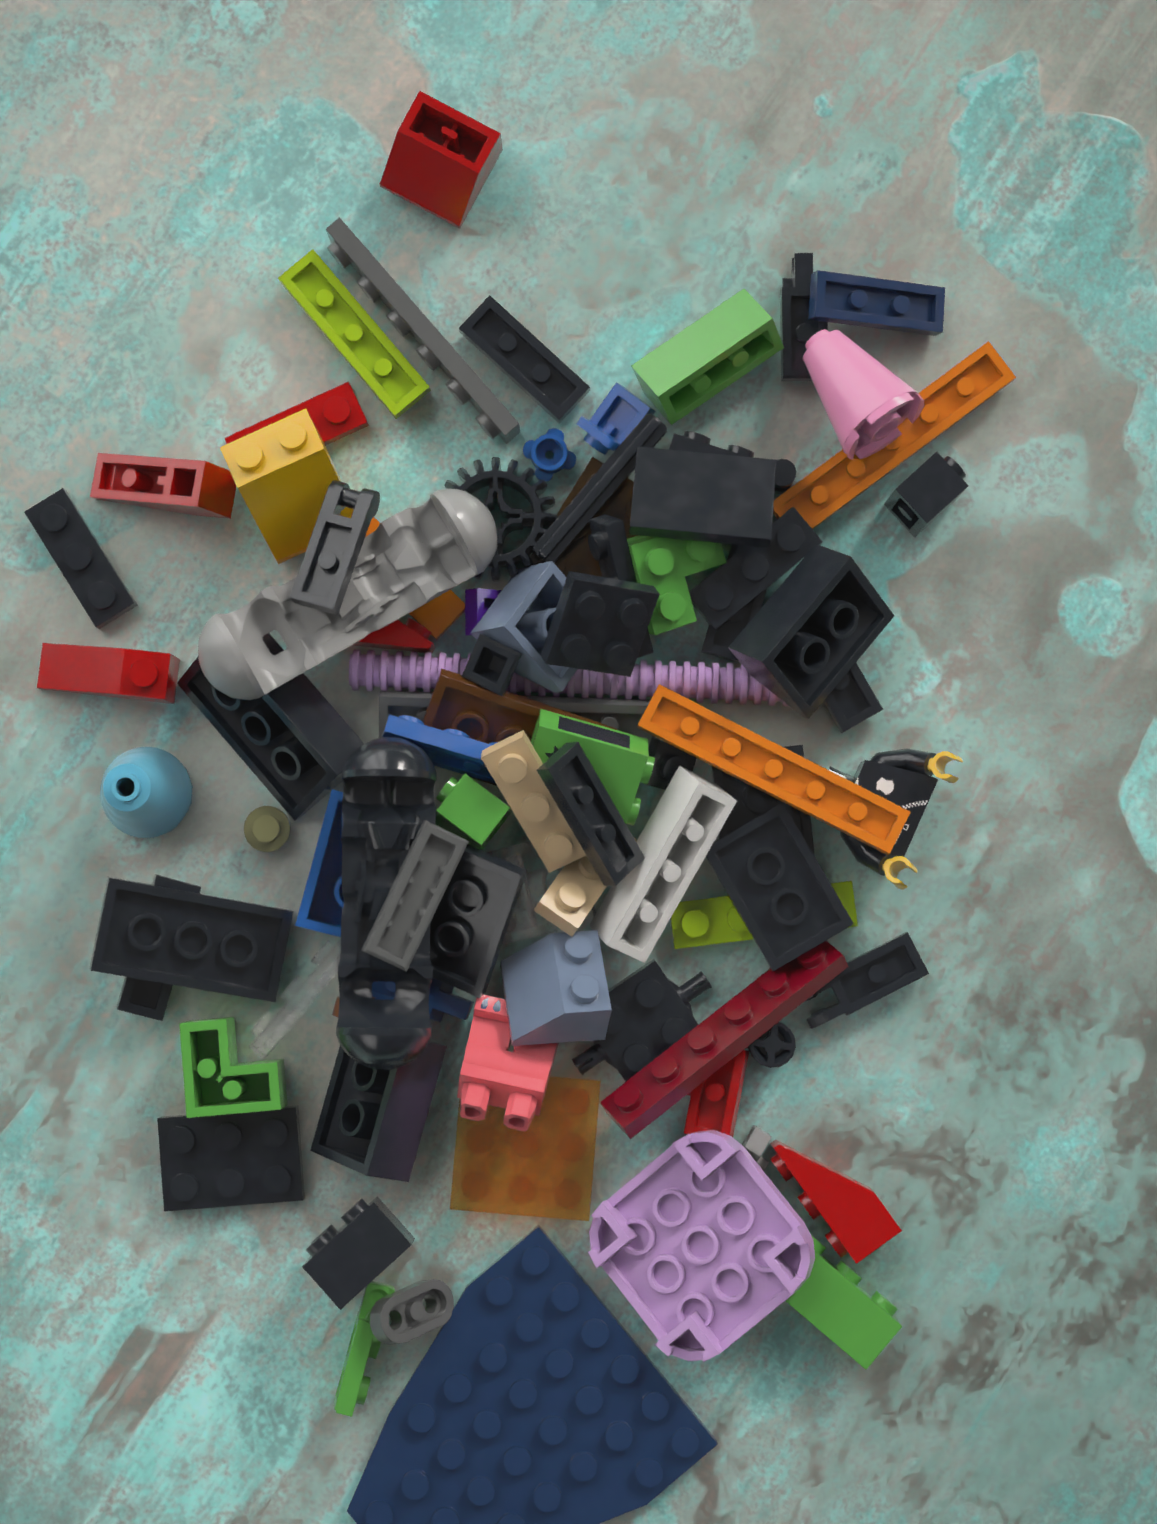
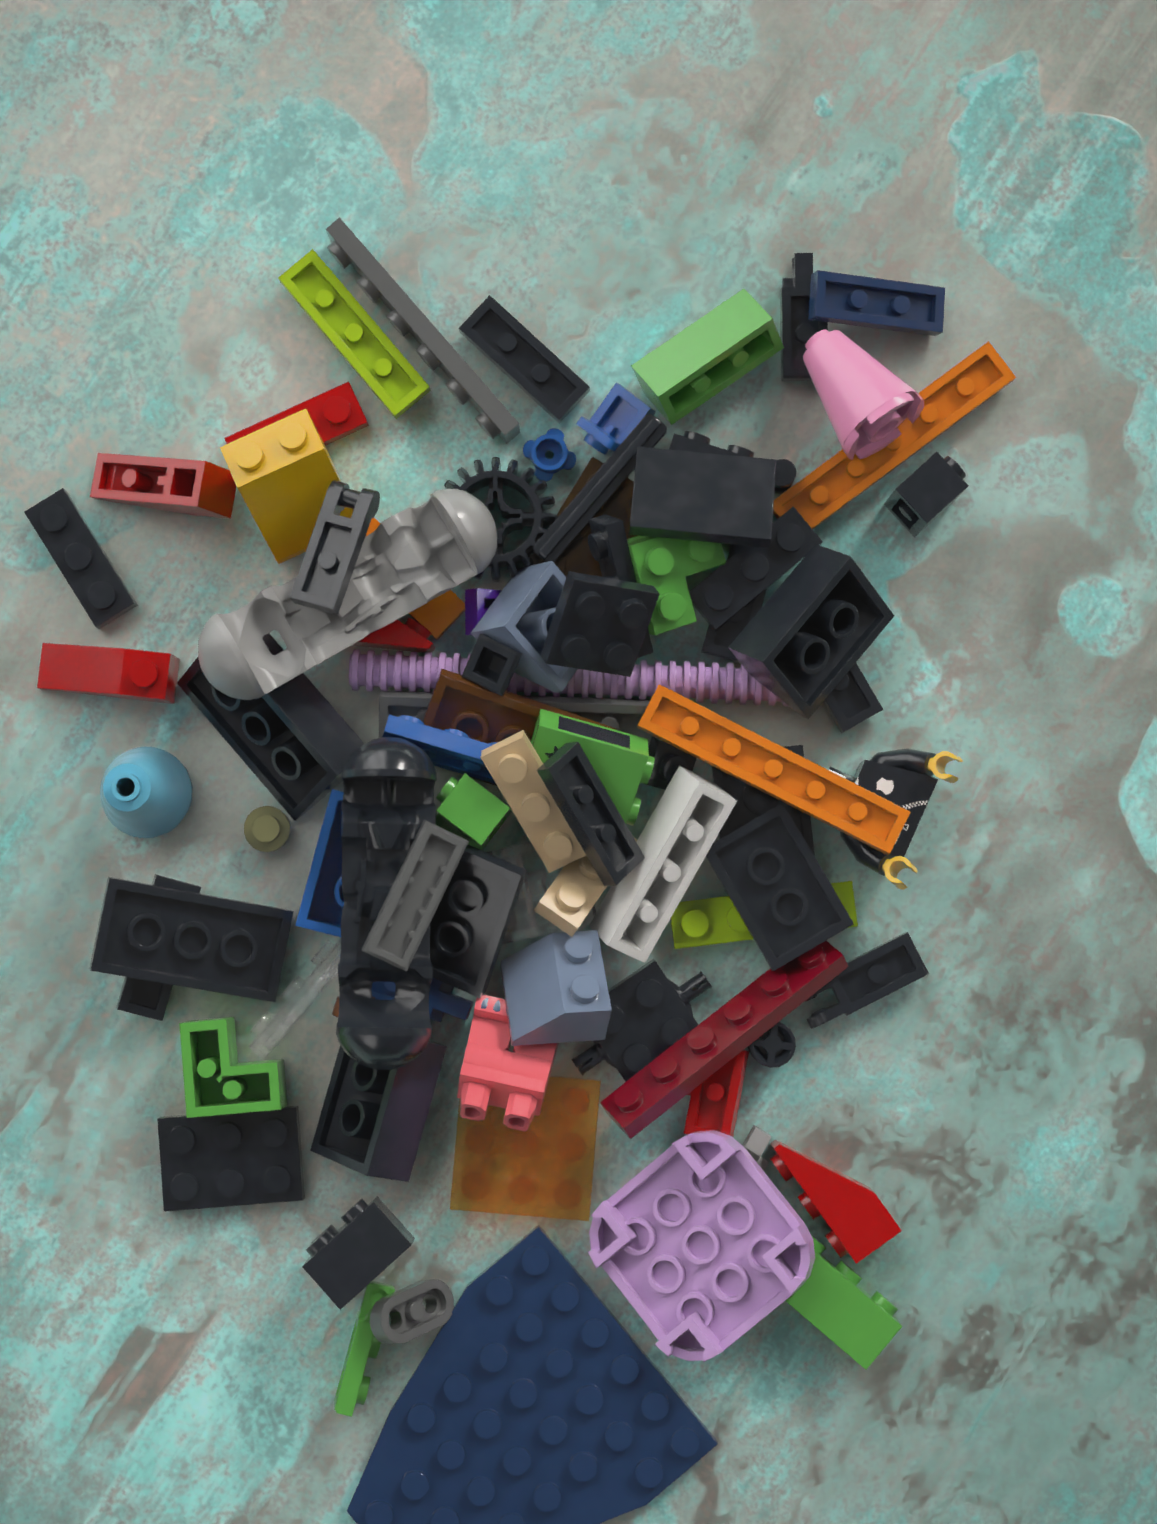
(440, 159): red slope -> none

